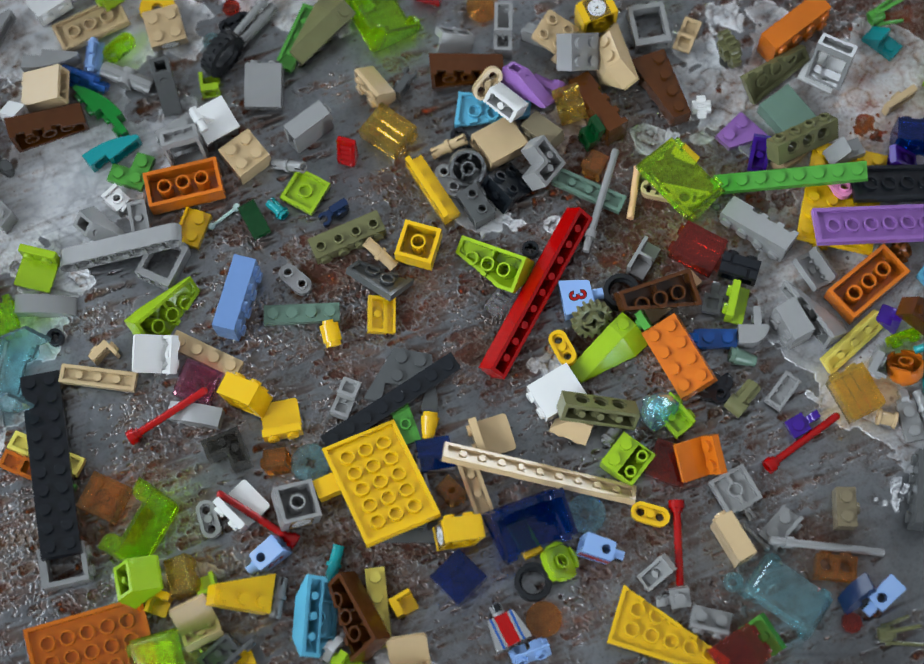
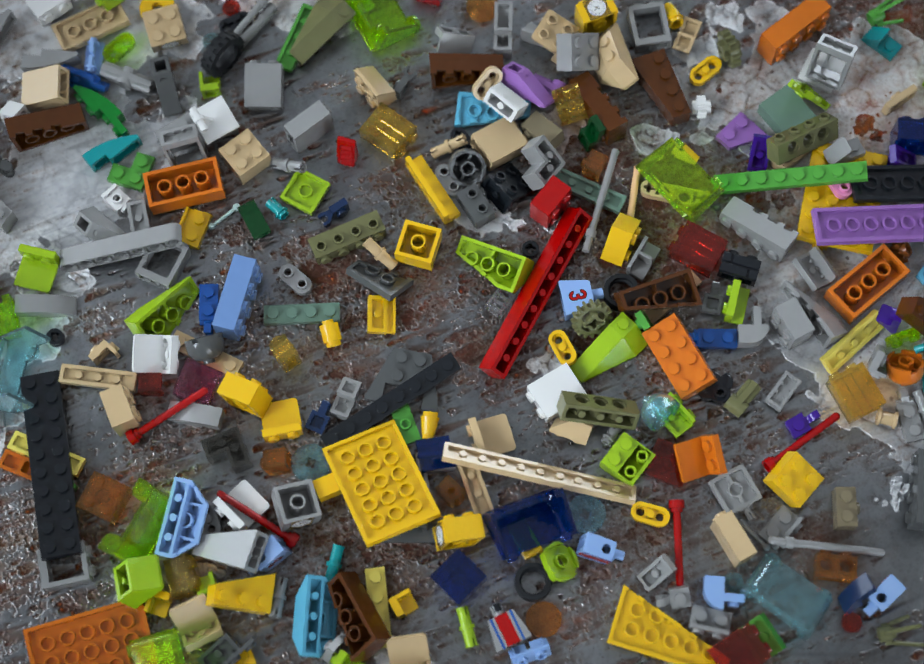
(121, 409): none -> tan brick
(150, 384): none -> clear red panel
(182, 519): none -> light blue wedge
(205, 347): none -> dark grey cylinder
(207, 305): none -> blue hinge
(233, 549): none -> slope
(284, 352): none -> clear yellow brick
(318, 419): none -> dark blue plate
(467, 627): none -> lime pin
(550, 202): none -> red brick
(620, 238): none -> yellow brick
(674, 17): none -> yellow cone
(704, 72): none -> yellow plate
(715, 596): none -> light blue brick
(738, 356): sand green cone -> none
(771, 74): olive wing -> none
(793, 479): none -> yellow brick
(805, 91): none -> lime wing

